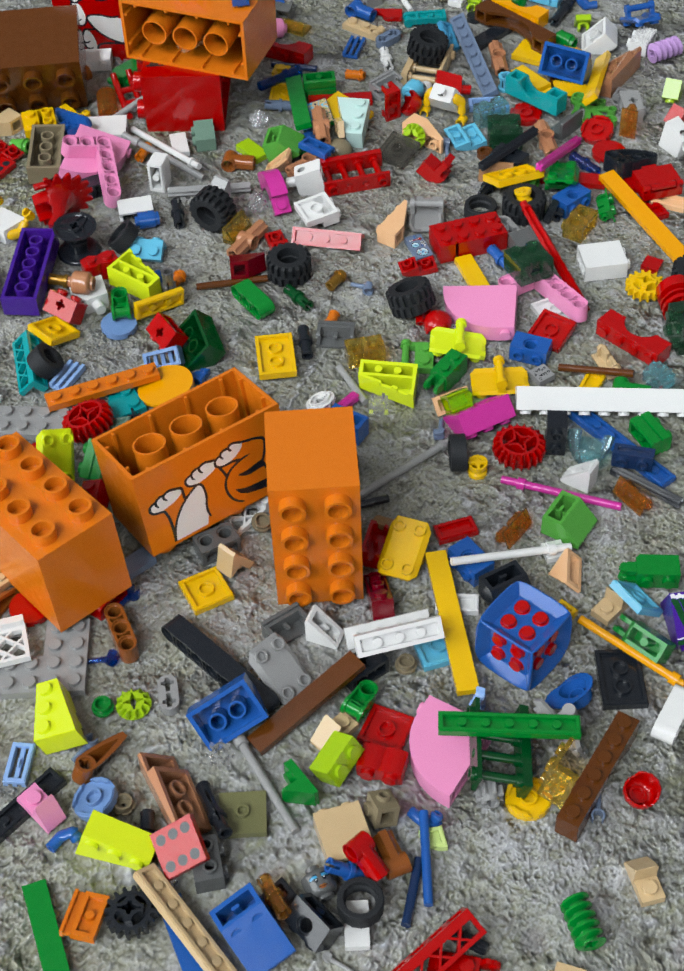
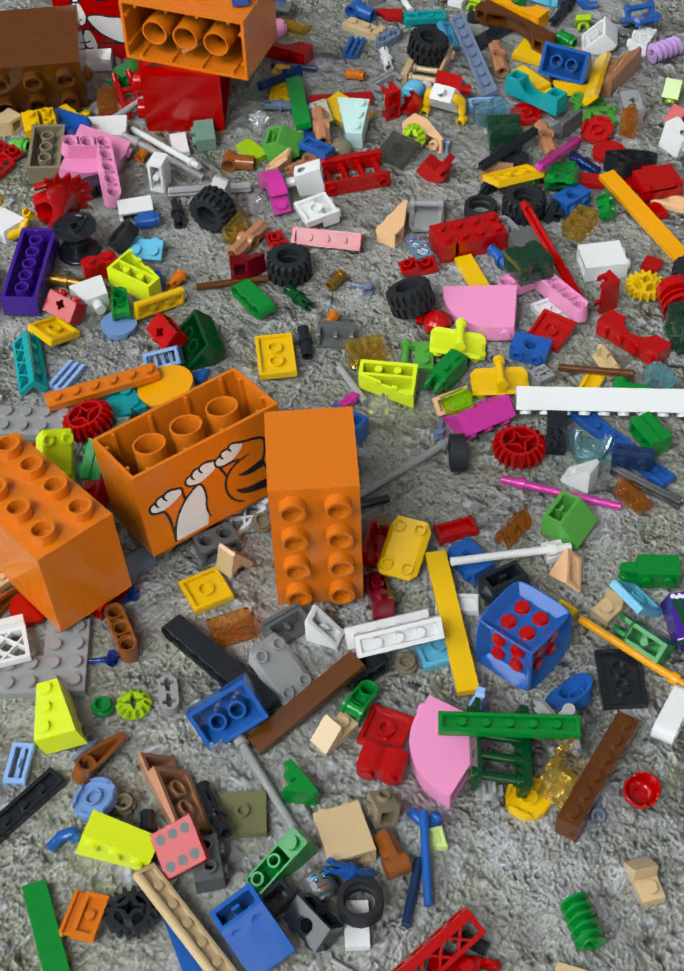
(42, 808): bright pink slope -> none
(45, 361): black tyre -> none
(81, 282): nougat head -> none
(167, 276): flat silver pin -> none
(232, 628): none -> clear orange hinge
(273, 896): clear orange pin -> none
(283, 859): none -> green slope
(319, 83): green brick -> none
(321, 400): white gear -> none
(336, 758): lime brick -> none
(339, 127): tan tile -> none
(361, 851): red piece -> none
(465, 137): medium azure slope -> none
(477, 467): yellow wheel -> none
(483, 152): reddish brown tile -> none
(502, 77): medium azure bush -> none
(523, 193): yellow wheel -> none
(609, 292): none -> red hinge

